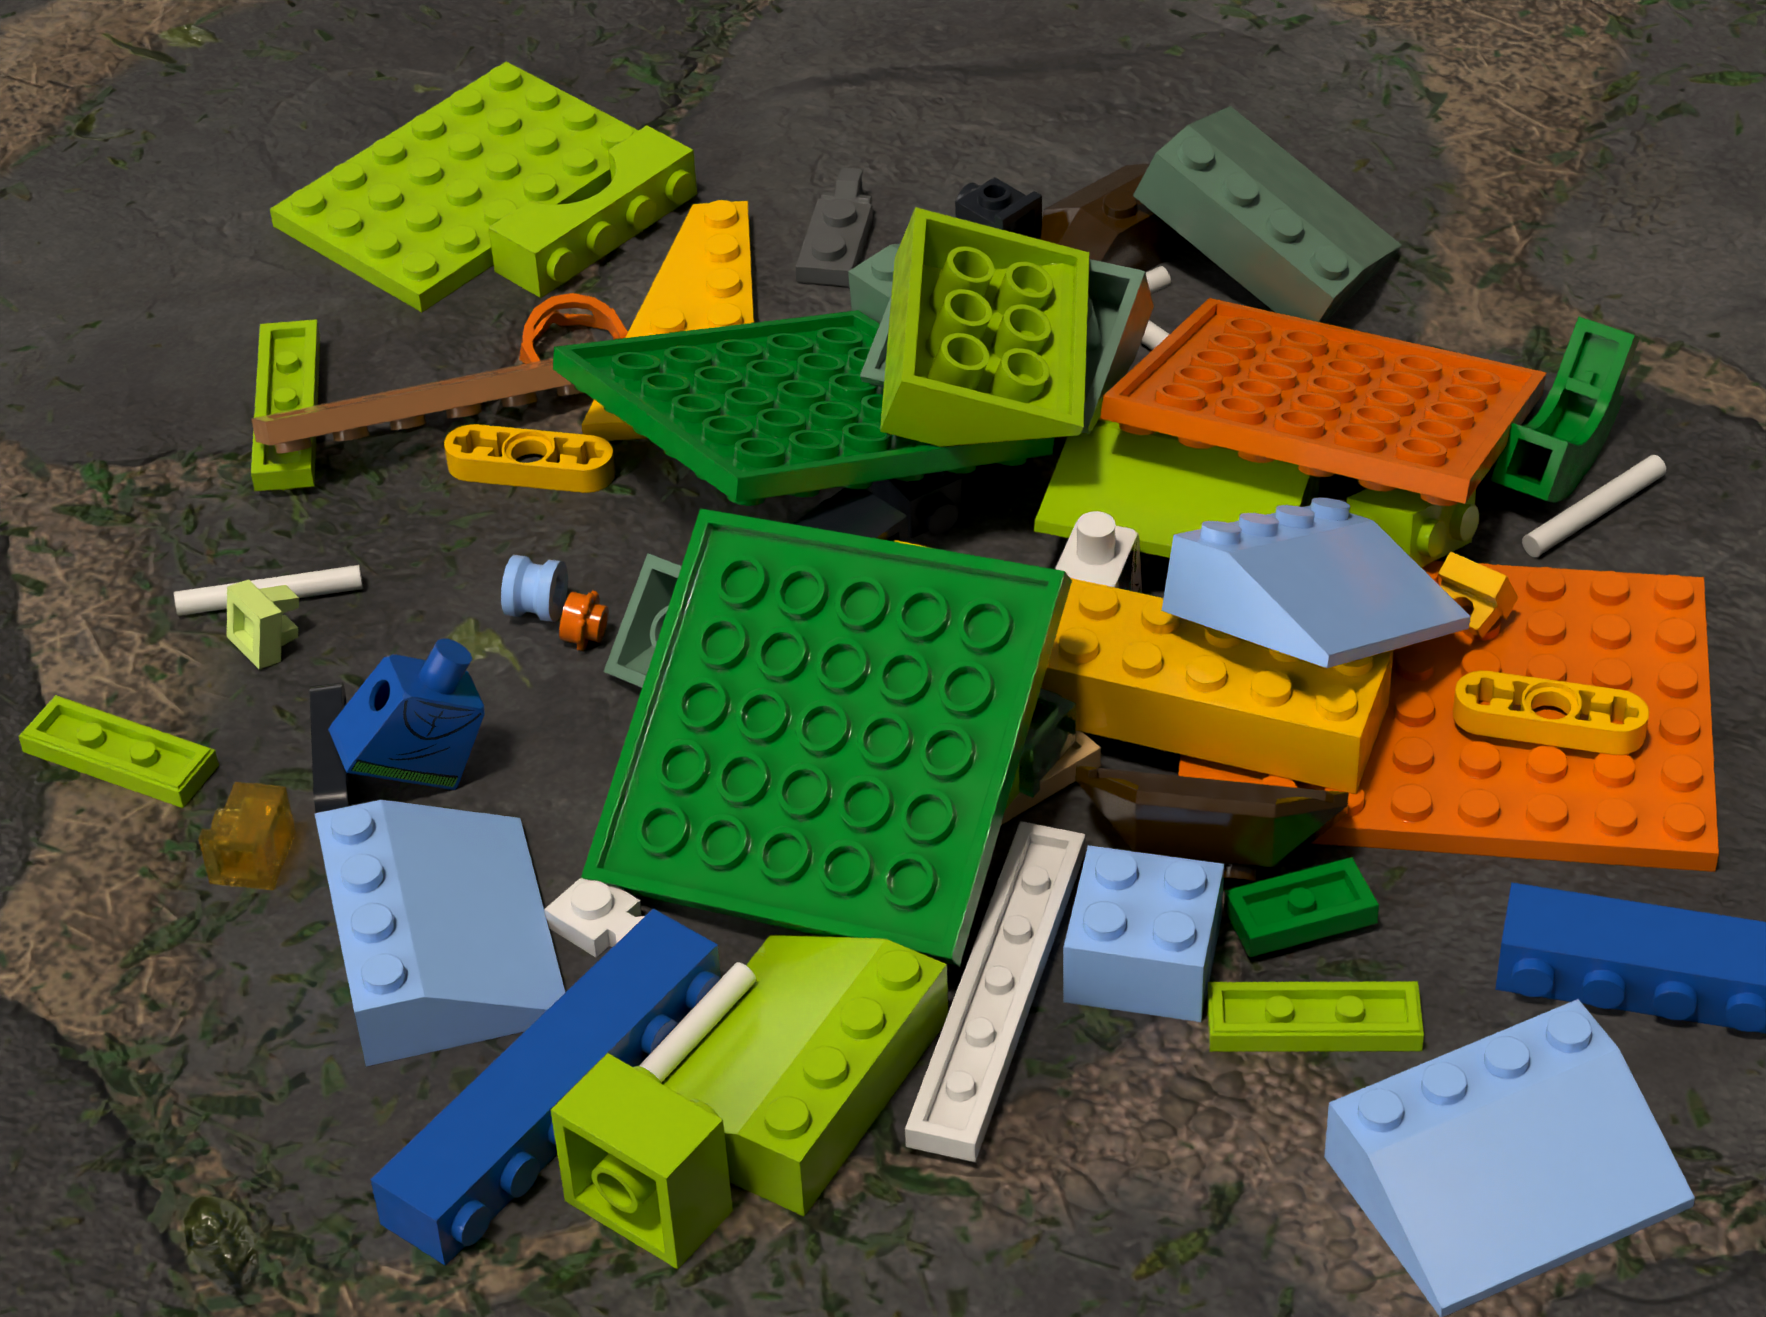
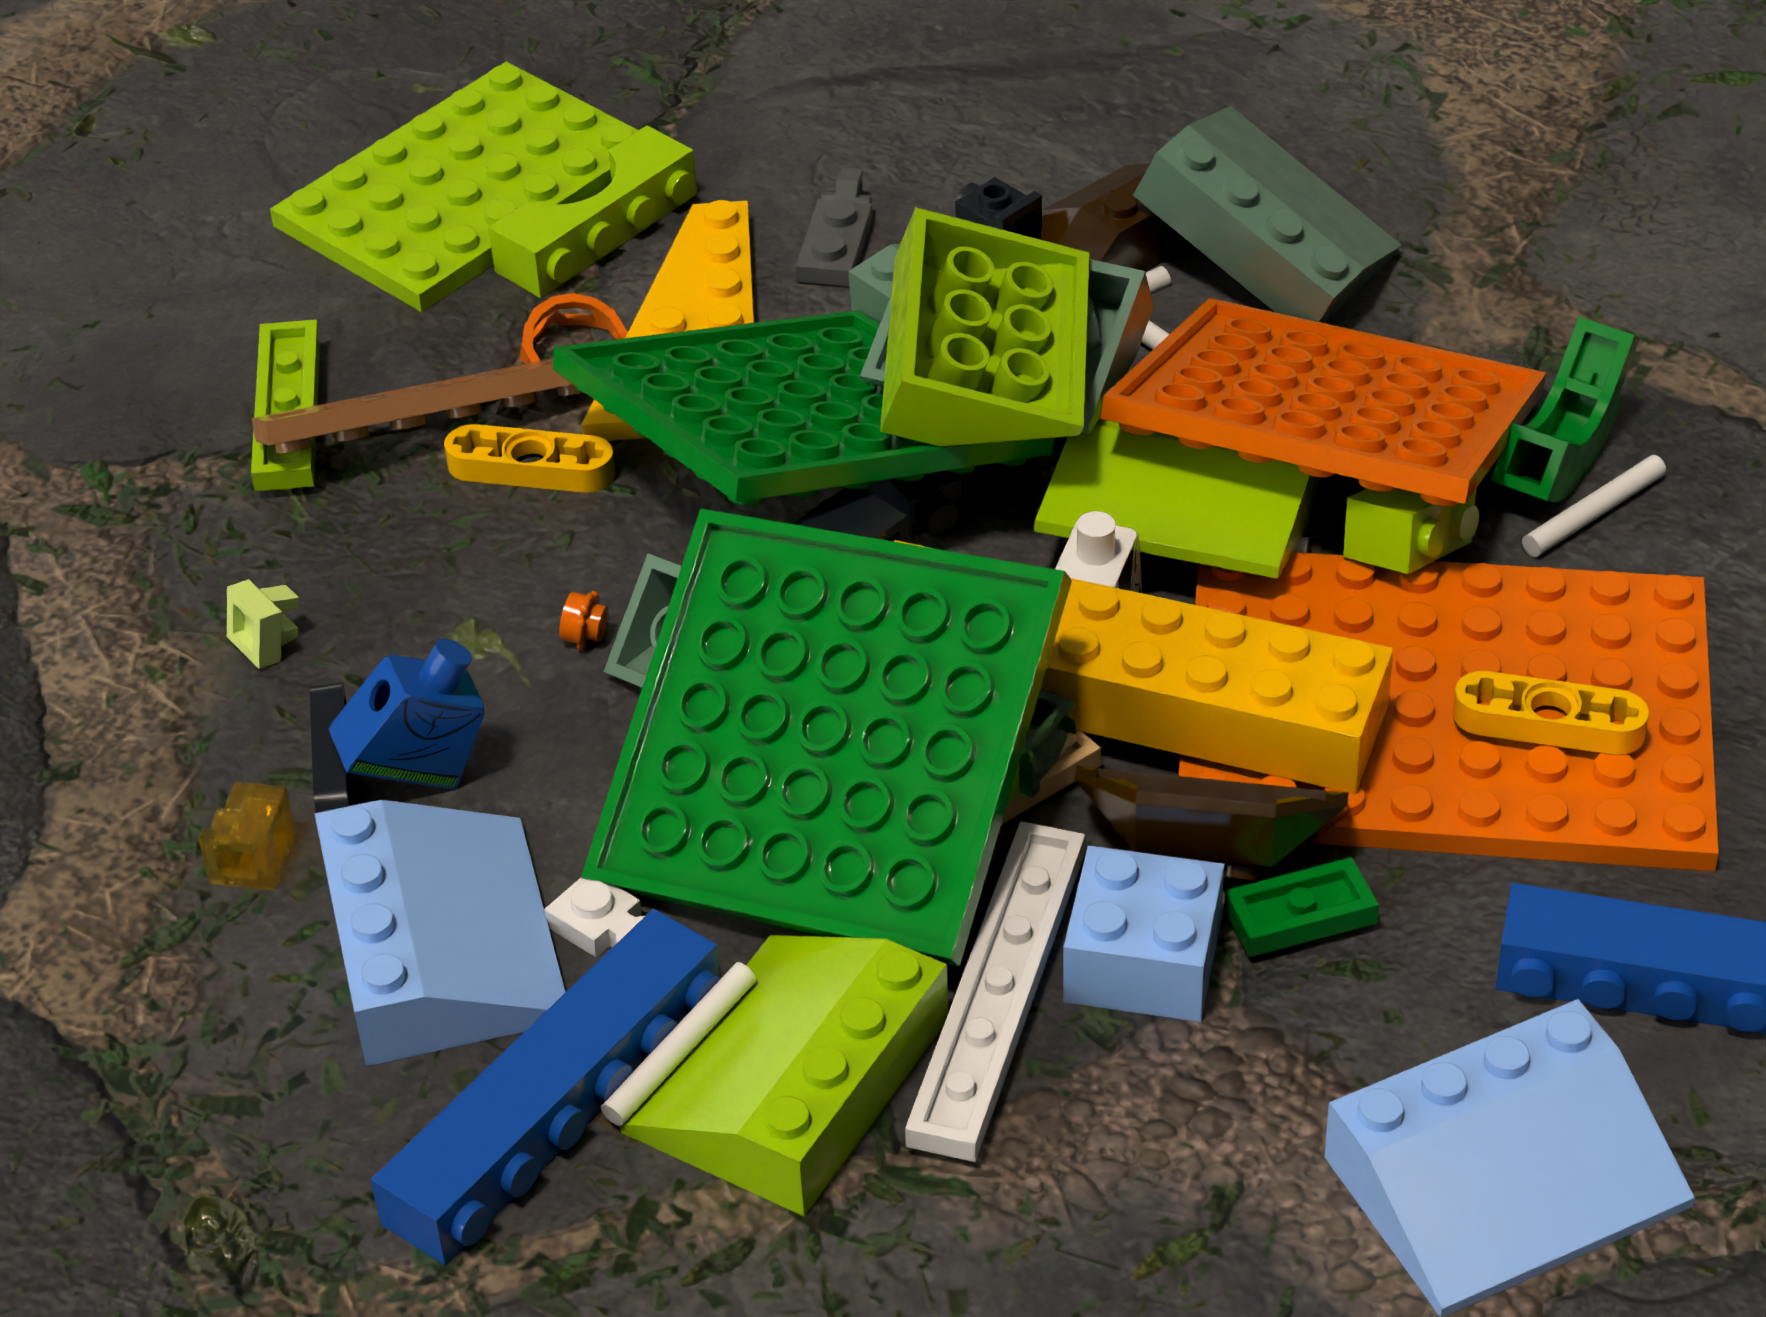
(119, 751): lime tile -> none
(302, 584): white bar -> none
(534, 588): light blue wheel -> none
(643, 1159): lime brick -> none
(1307, 584): light blue slope -> none
(1314, 1016): lime tile -> none
(1478, 587): yellow tile -> none

